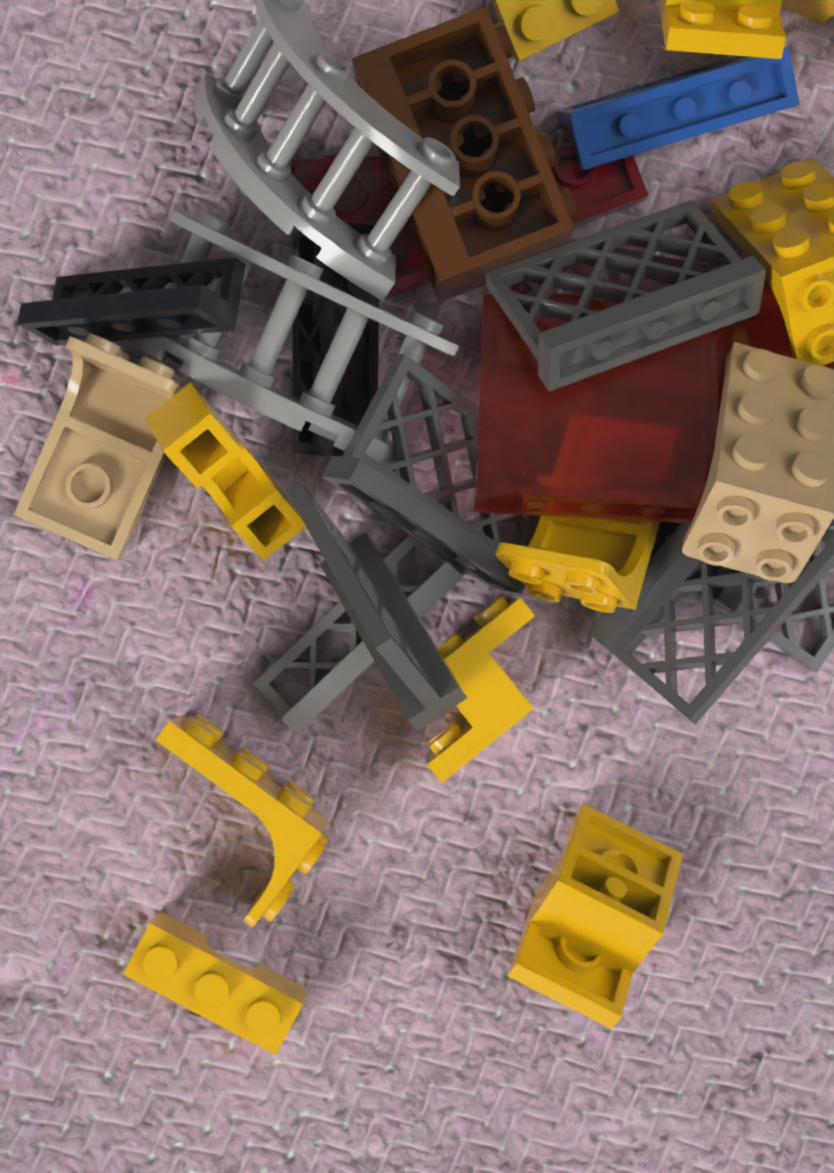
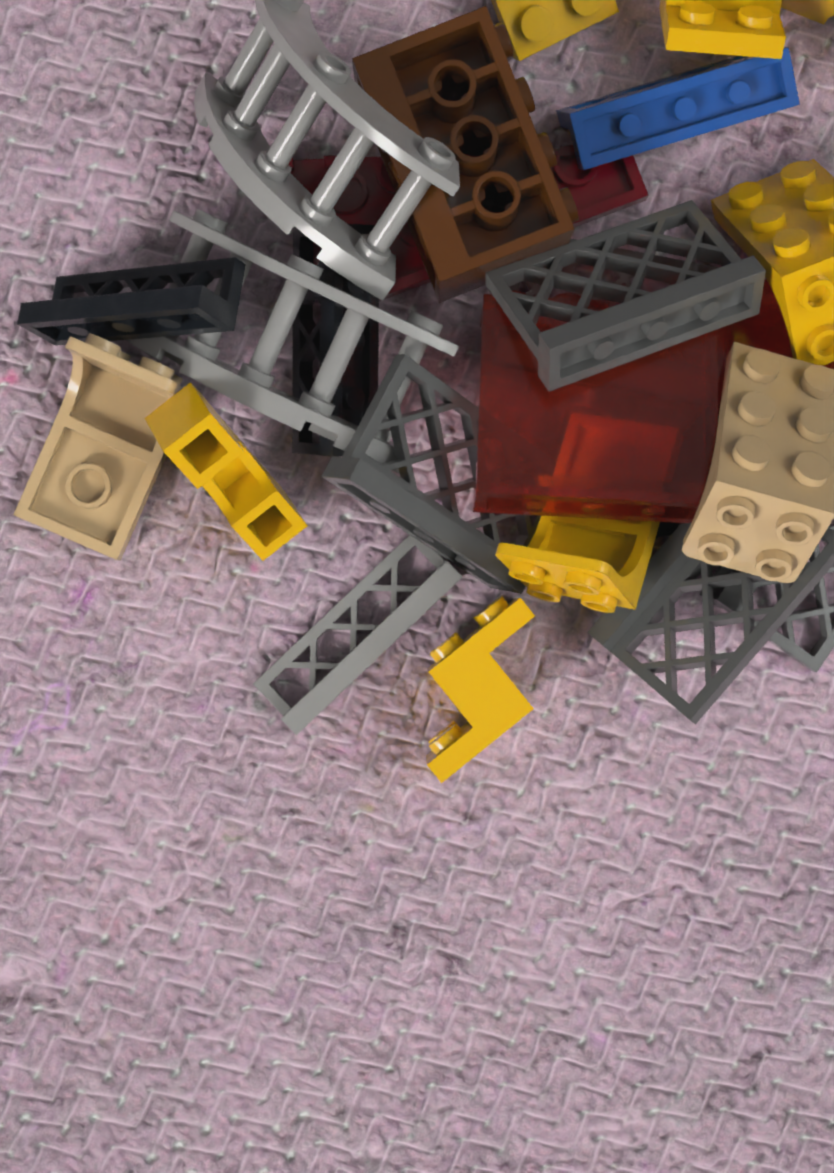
(237, 997): yellow arch -> none
(284, 809): yellow bracket -> none
(382, 617): dark grey fence -> none
(596, 916): yellow bracket -> none

